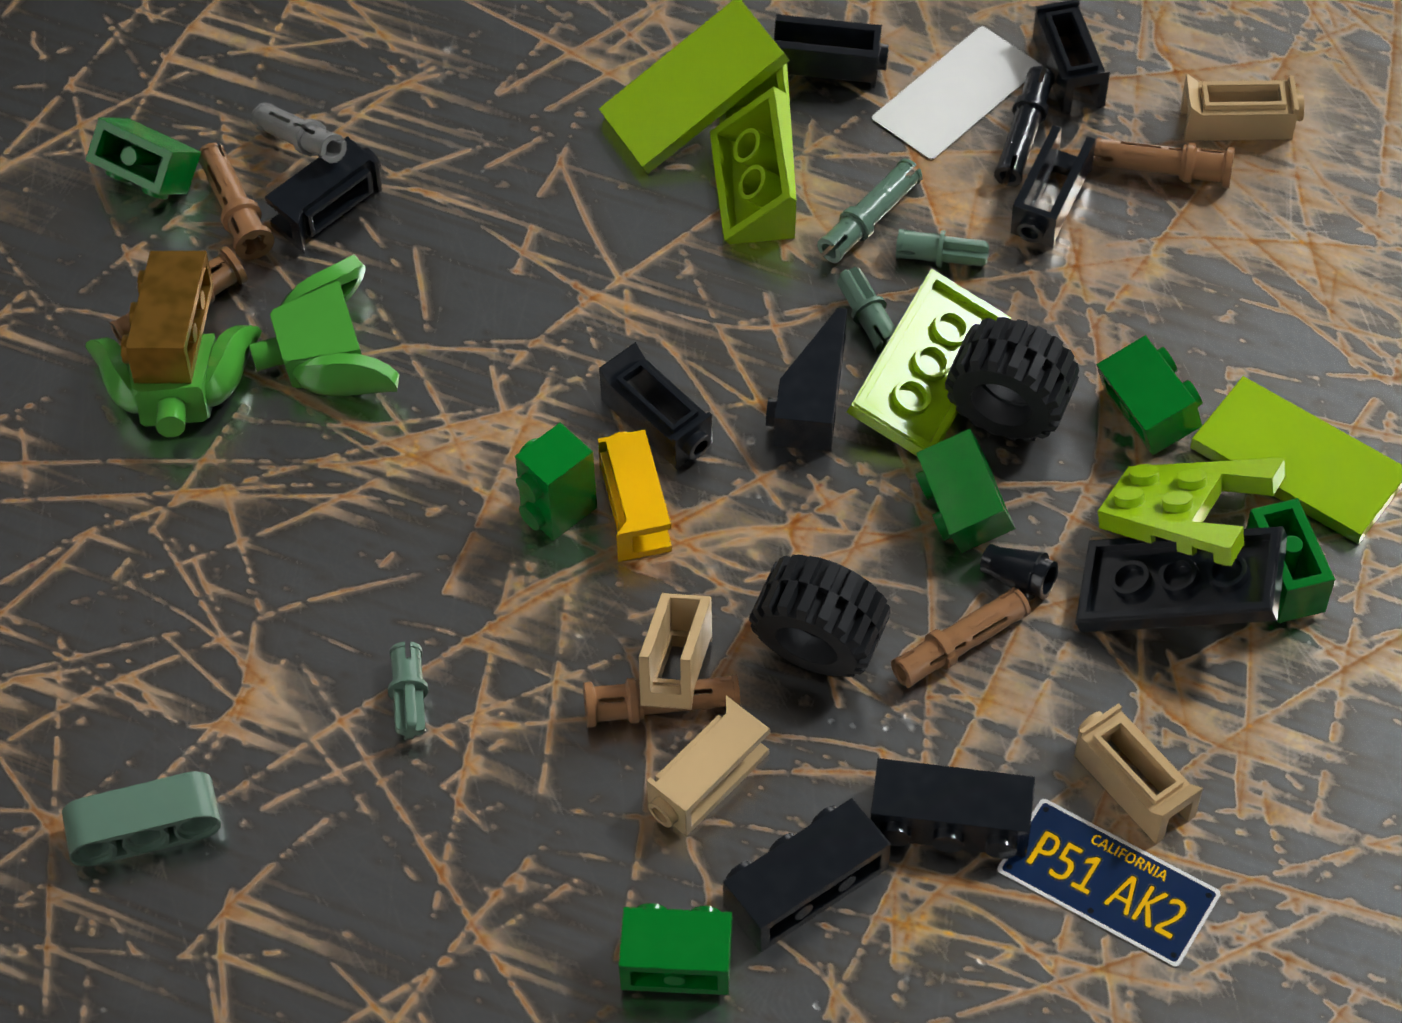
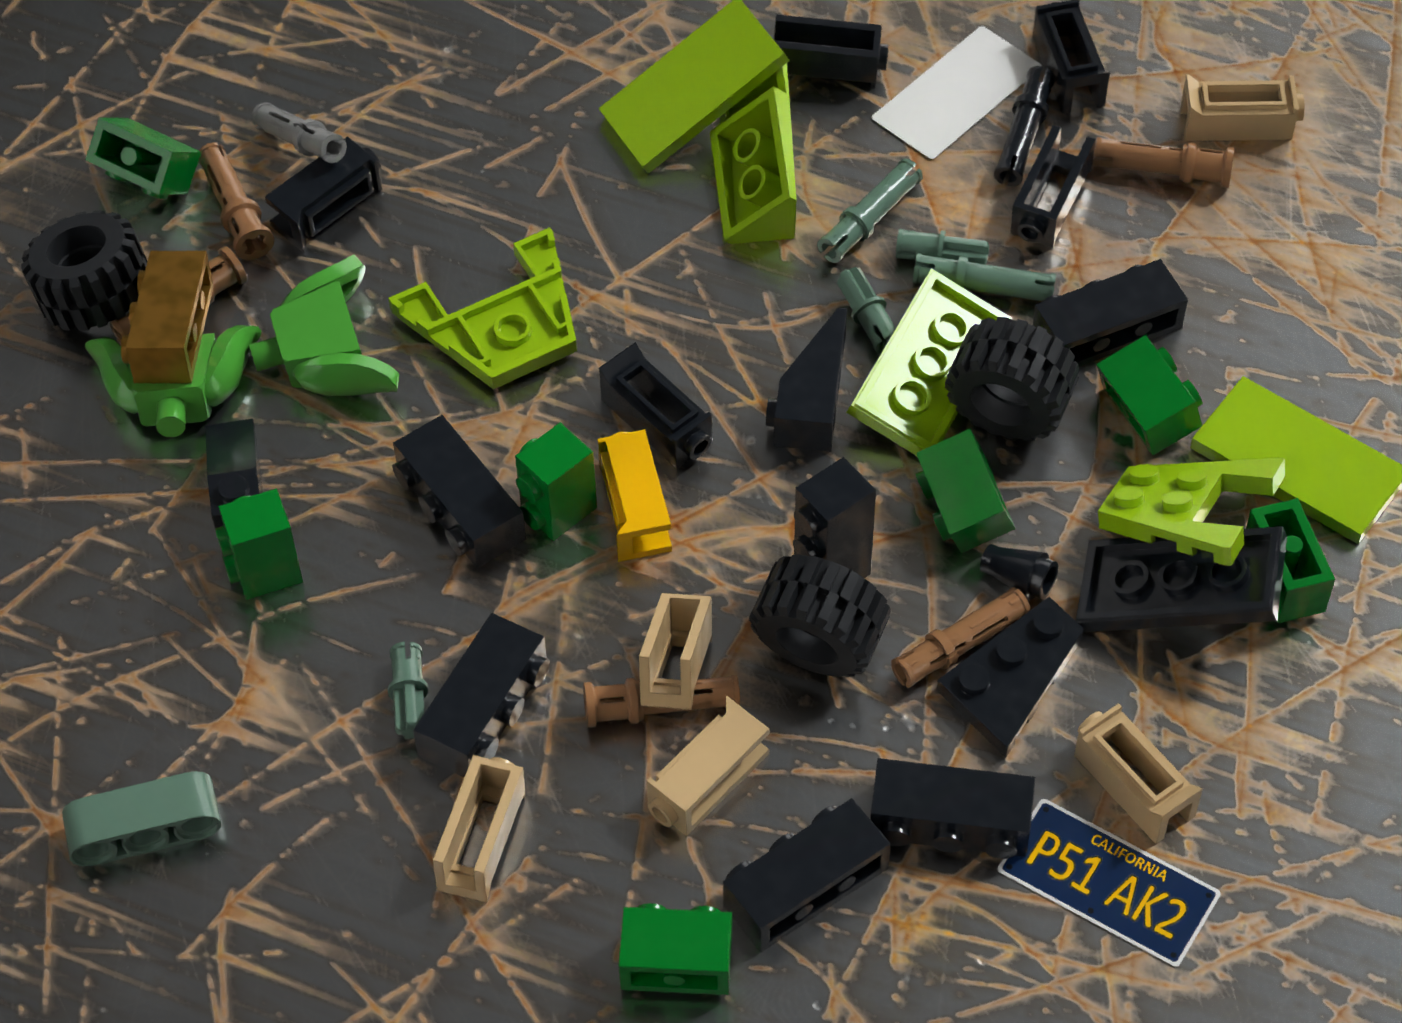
(84, 269): none -> black tyre
(231, 464): none -> black slope
(258, 544): none -> green brick
(458, 492): none -> black brick
(482, 695): none -> black brick
(490, 781): none -> tan window
(504, 332): none -> lime wing
(836, 517): none -> black brick
(987, 277): none -> sand green pin
(1010, 674): none -> black wing
(1114, 312): none -> black brick

